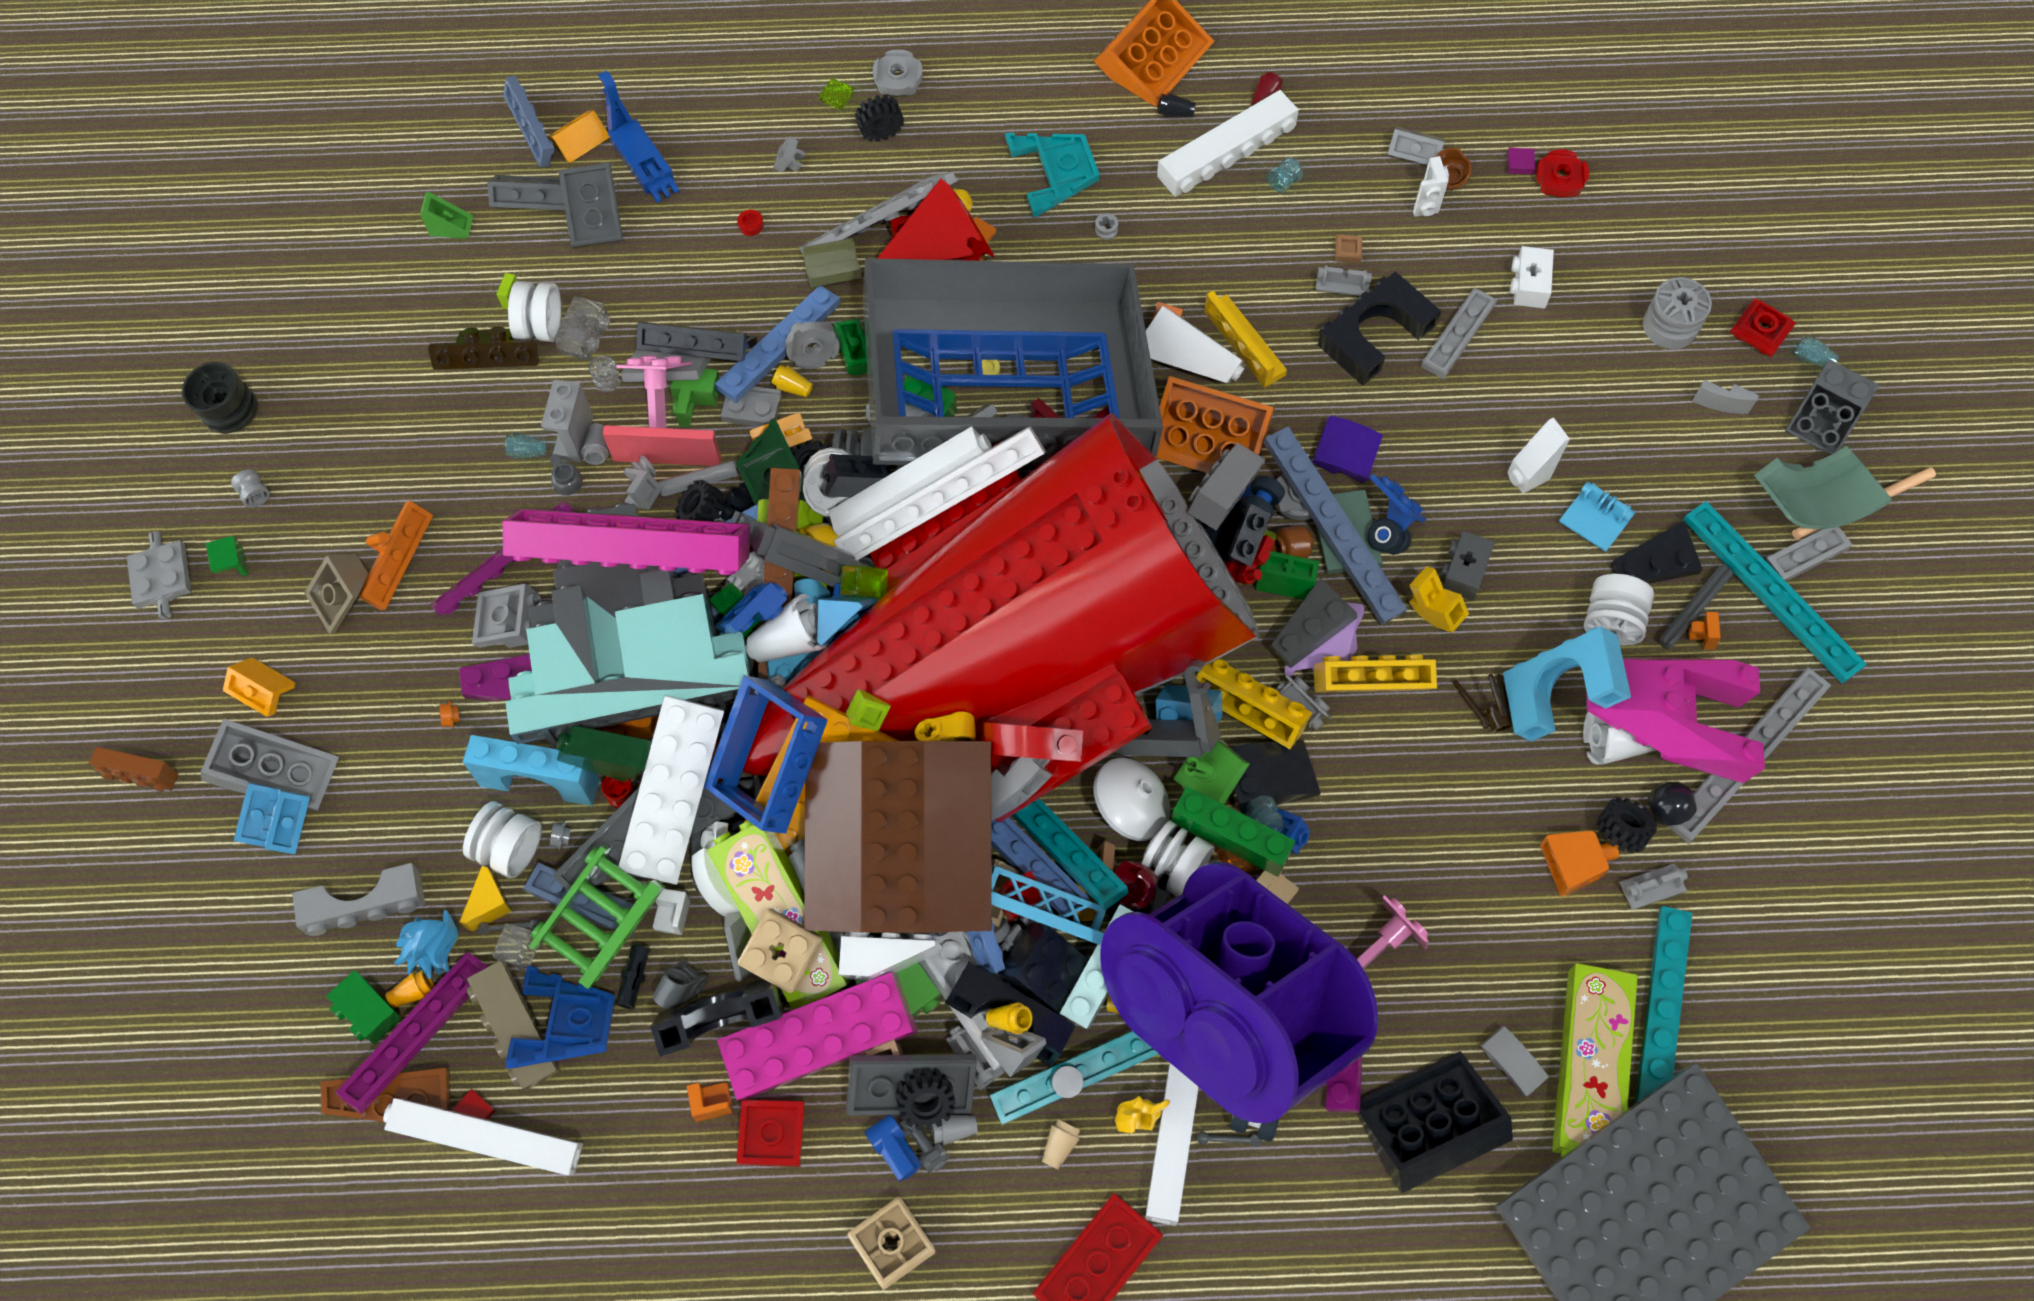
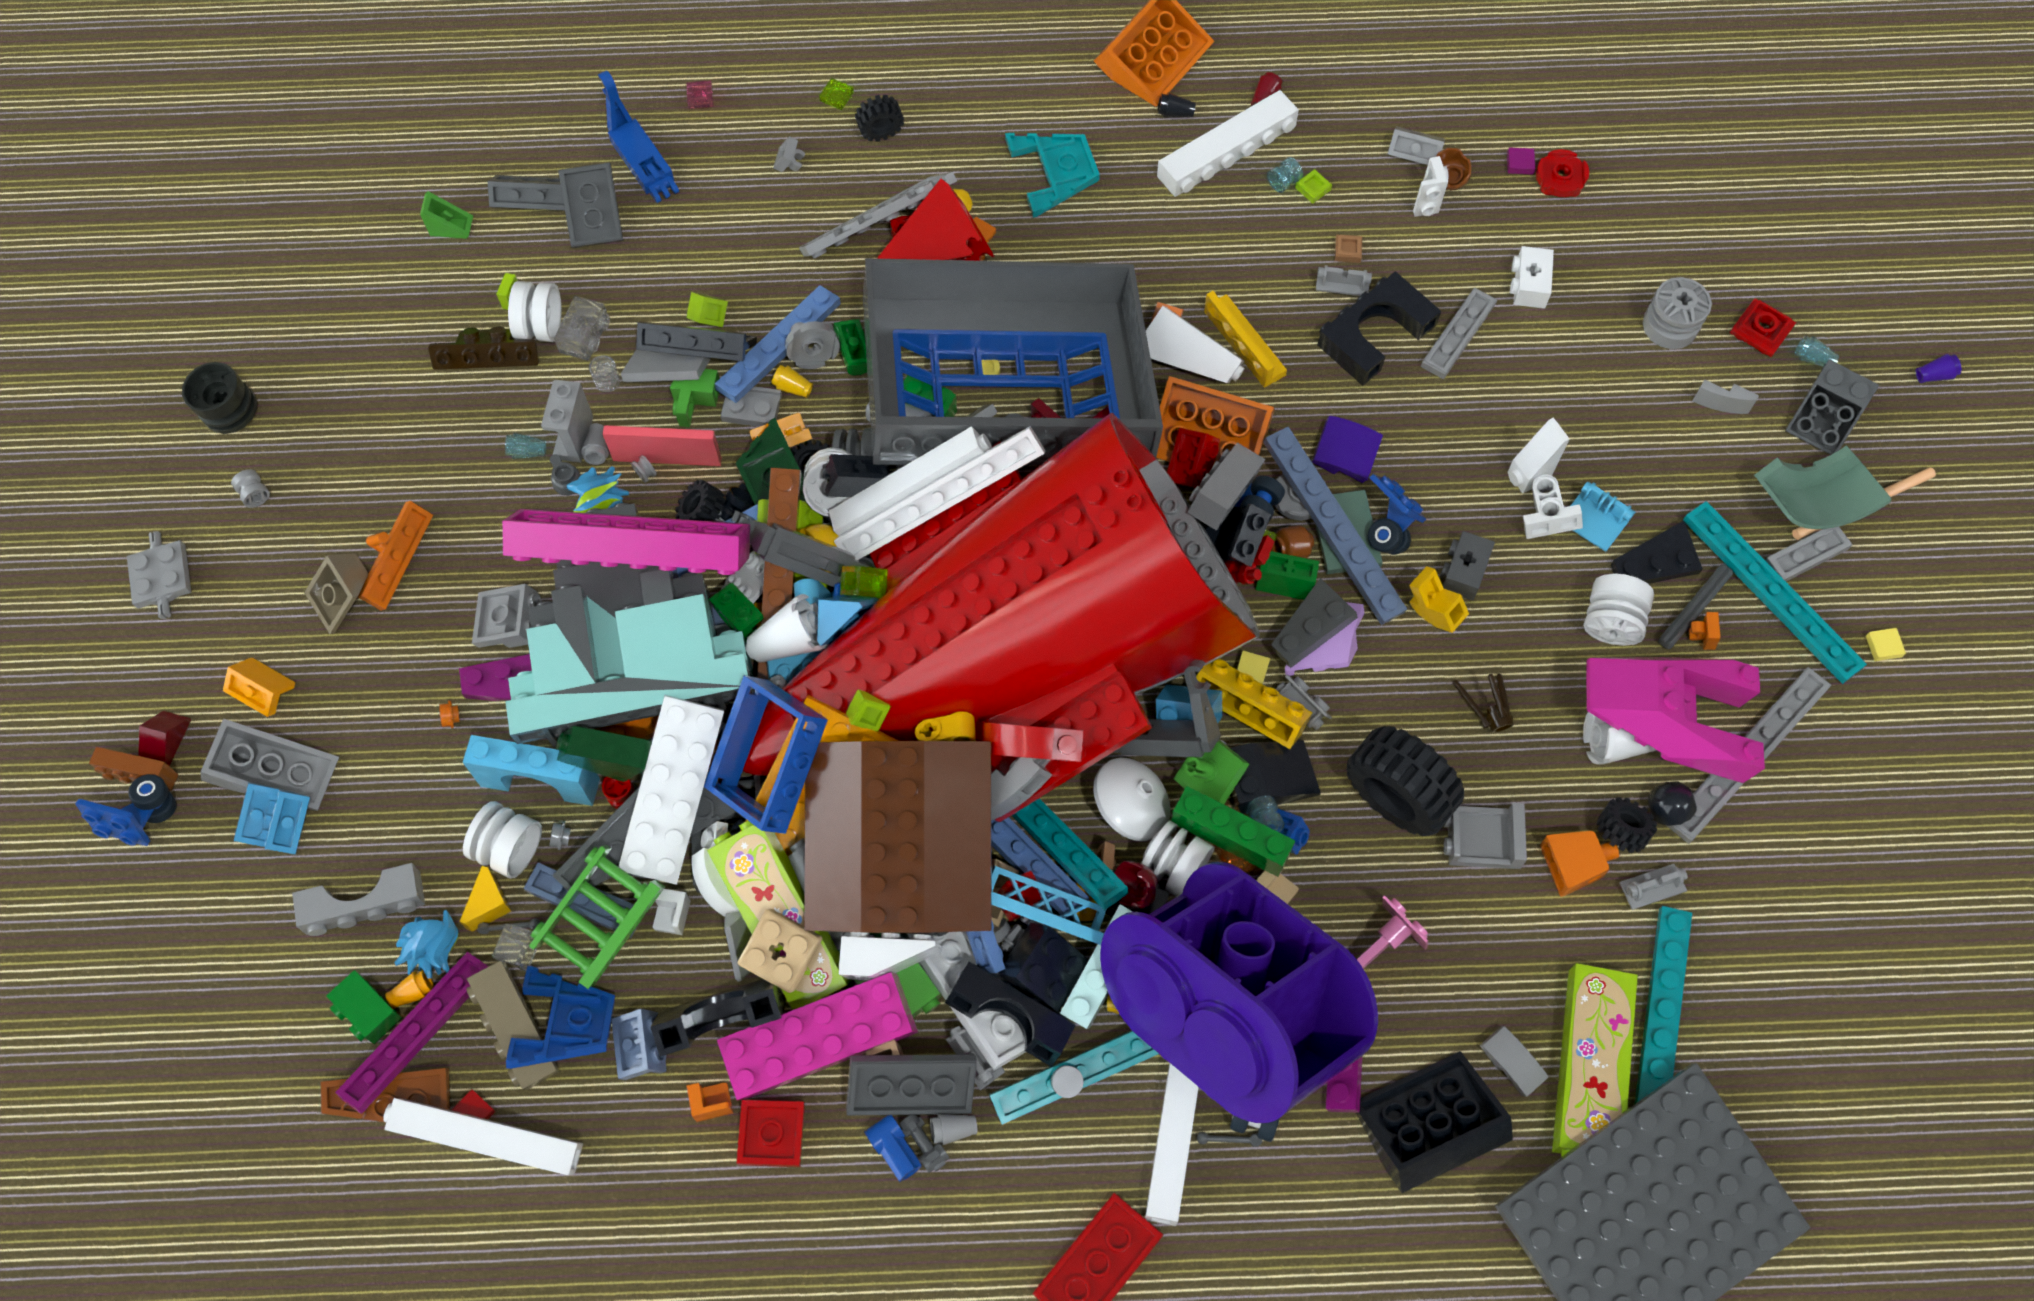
(149, 804): none -> blue plate
(162, 736): none -> dark red slope
(226, 555): green panel -> none
(471, 583): magenta plate -> none
(527, 121): sand blue plate -> none
(579, 136): light orange panel -> none
(597, 490): none -> dark azure hair
(633, 977): black pin -> none
(635, 1045): none -> sand blue bracket
(643, 488): light grey panel -> none
(655, 383): bright pink piece -> none
(679, 986): dark grey piece -> none
(700, 94): none -> clear pink plate
(707, 309): none -> lime panel
(709, 474): light grey axle -> none
(750, 222): red tile -> none
(758, 604): blue plate -> none
(831, 262): olive panel -> none
(870, 1237): tan brick -> none
(902, 84): light grey plate -> none
(931, 1112): black tyre -> none
(1010, 1018): yellow cone -> none
(1013, 1050): light grey slope -> none
(1060, 1143): tan cone -> none
(1101, 231): light grey bush -> none
(1138, 1114): yellow piece -> none
(1192, 457): none -> red bracket
(1254, 665): none -> light yellow tile
(1313, 186): none -> lime tile
(1375, 675): yellow brick -> none
(1405, 780): none -> black tyre
(1487, 837): none -> light grey panel
(1532, 681): medium azure arch -> none
(1550, 503): none -> white tile
(1885, 644): none -> light yellow tile
(1940, 369): none -> dark purple cone

